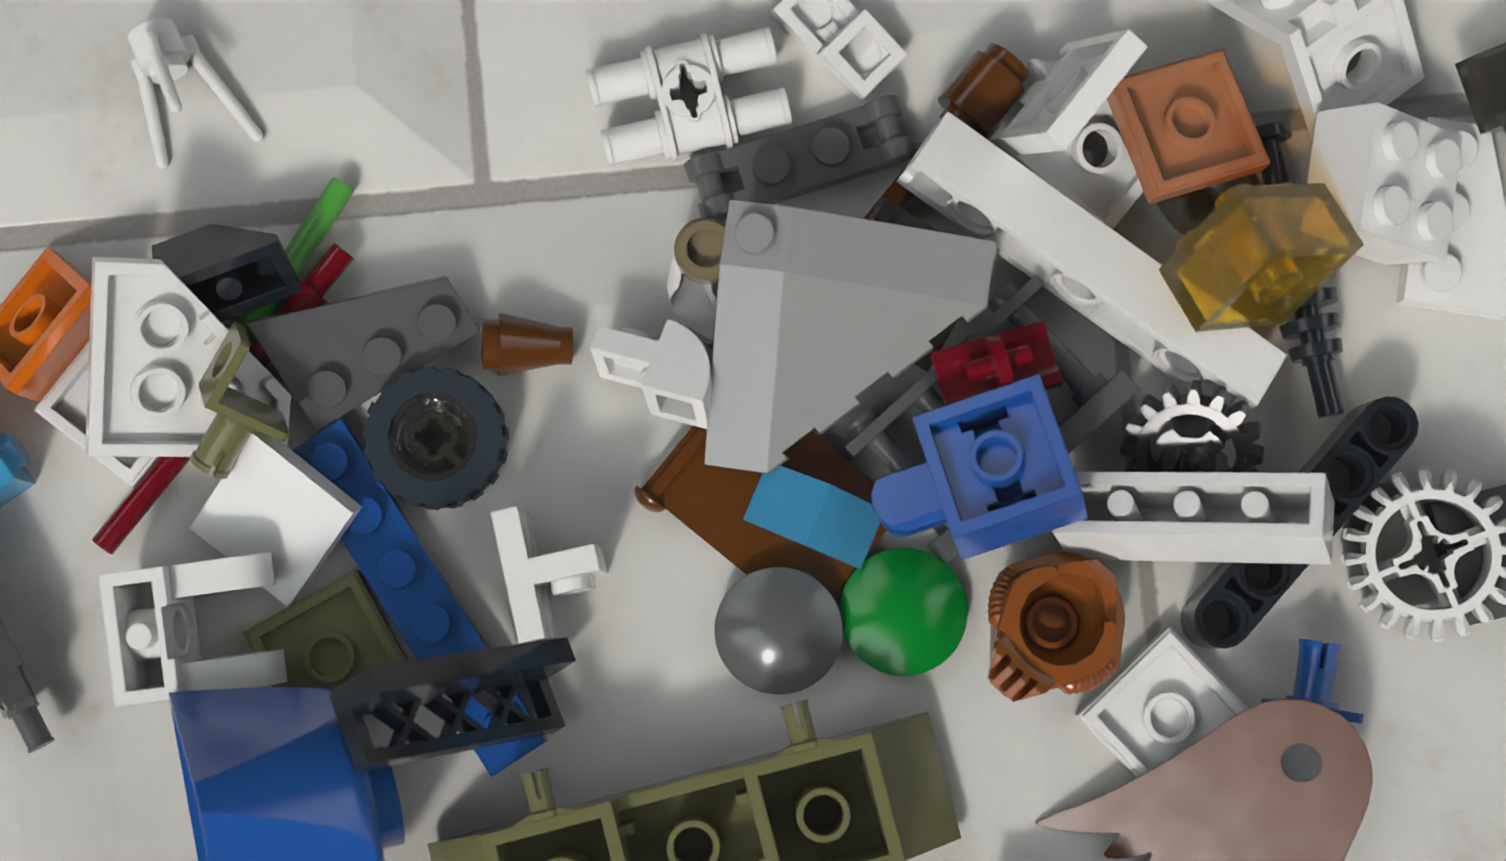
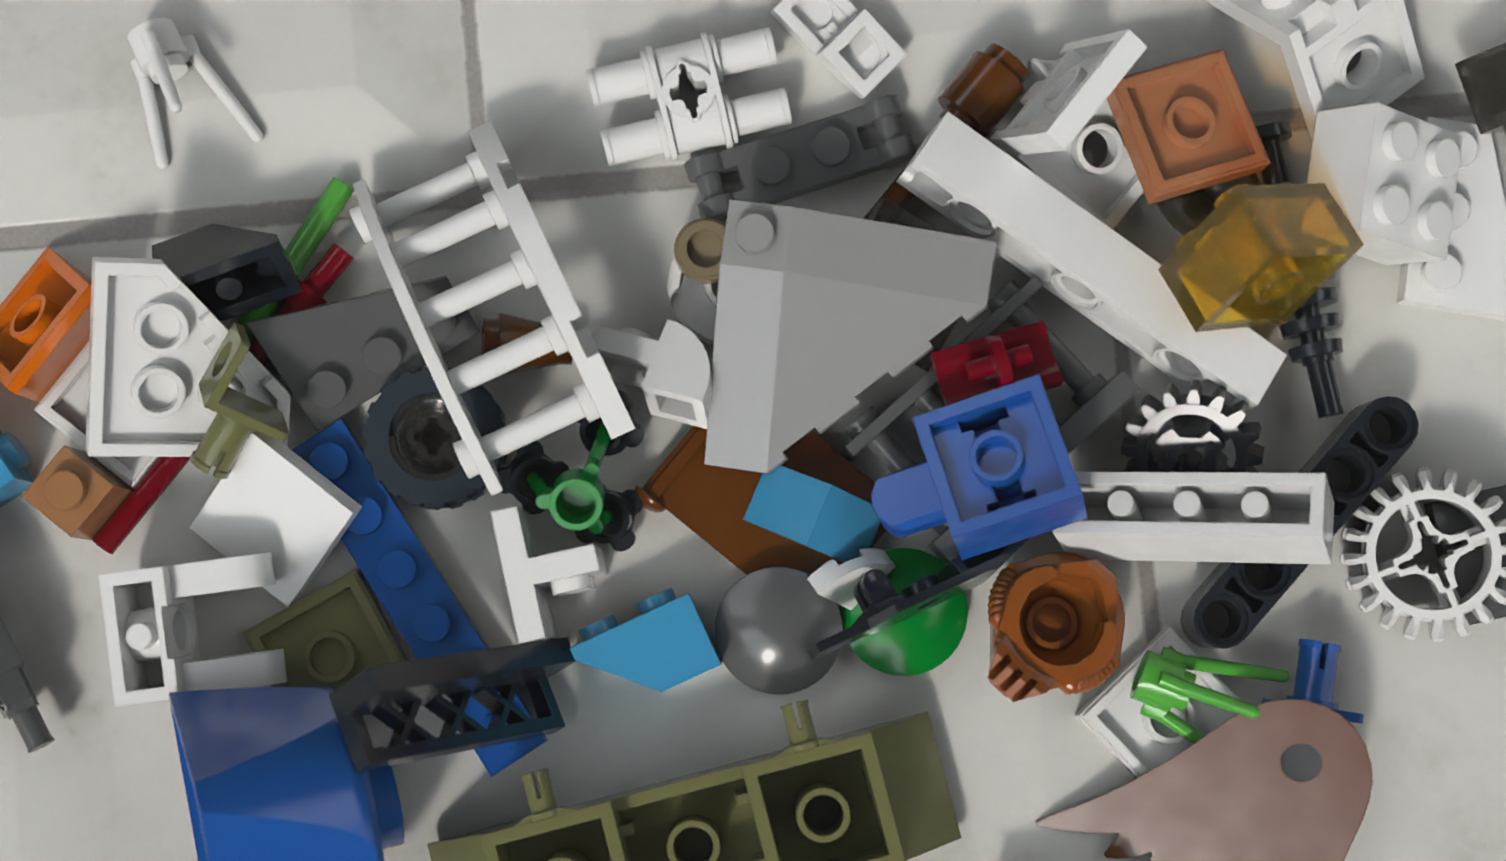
(77, 493): none -> medium nougat brick
(529, 266): none -> white fence
(577, 495): none -> plant
(653, 649): none -> dark azure slope
(838, 581): none -> white tile
(885, 607): none -> black piece
(1165, 684): none -> bright green plant

